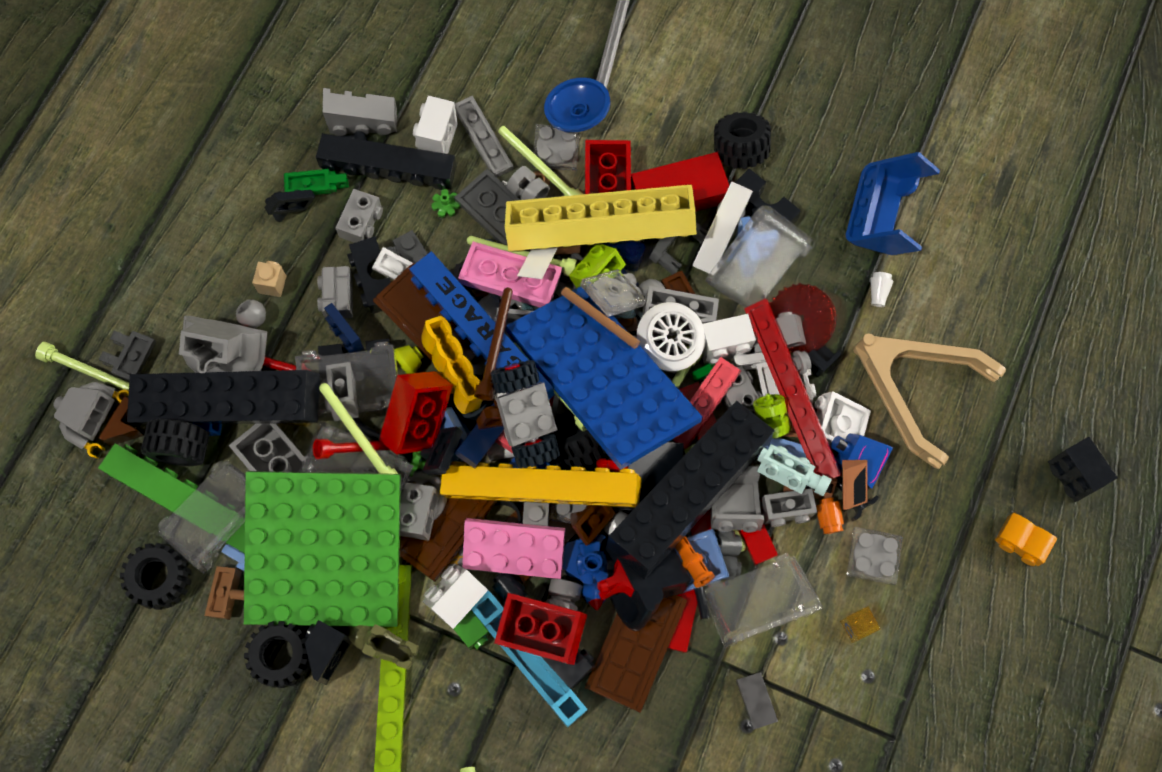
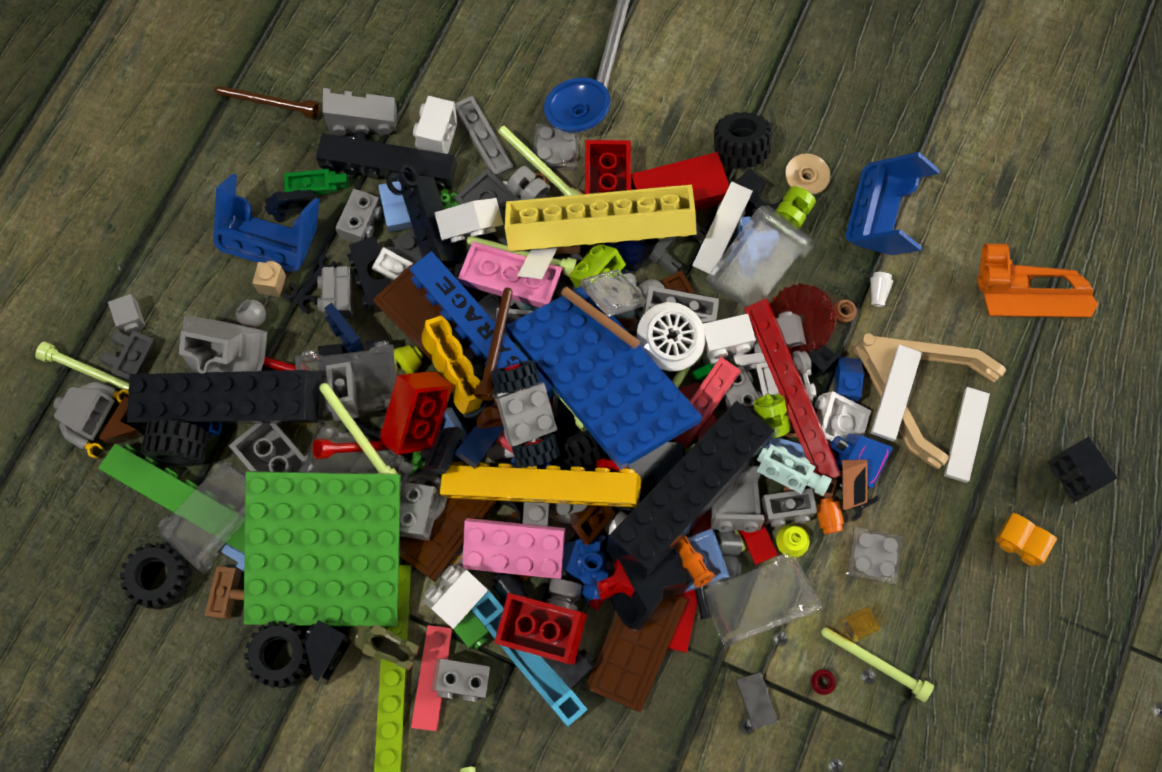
(126, 314): none -> light grey brick
(259, 239): none -> blue windscreen
(301, 296): none -> black bar
(307, 108): none -> reddish brown piece
(394, 208): none -> light blue brick
(422, 202): none -> black hinge
(427, 703): none -> coral tile
(460, 679): none -> light grey brick
(469, 220): none -> white brick
(792, 540): none -> neon yellow cone
(796, 205): none -> lime wheel
(810, 166): none -> tan dish
(828, 676): none -> dark red plate
(847, 305): none -> medium nougat plate
(848, 378): none -> blue slope
(896, 393): none -> white tile
(920, 688): none -> yellowish green piece
(966, 435): none -> white tile
(1010, 294): none -> orange panel

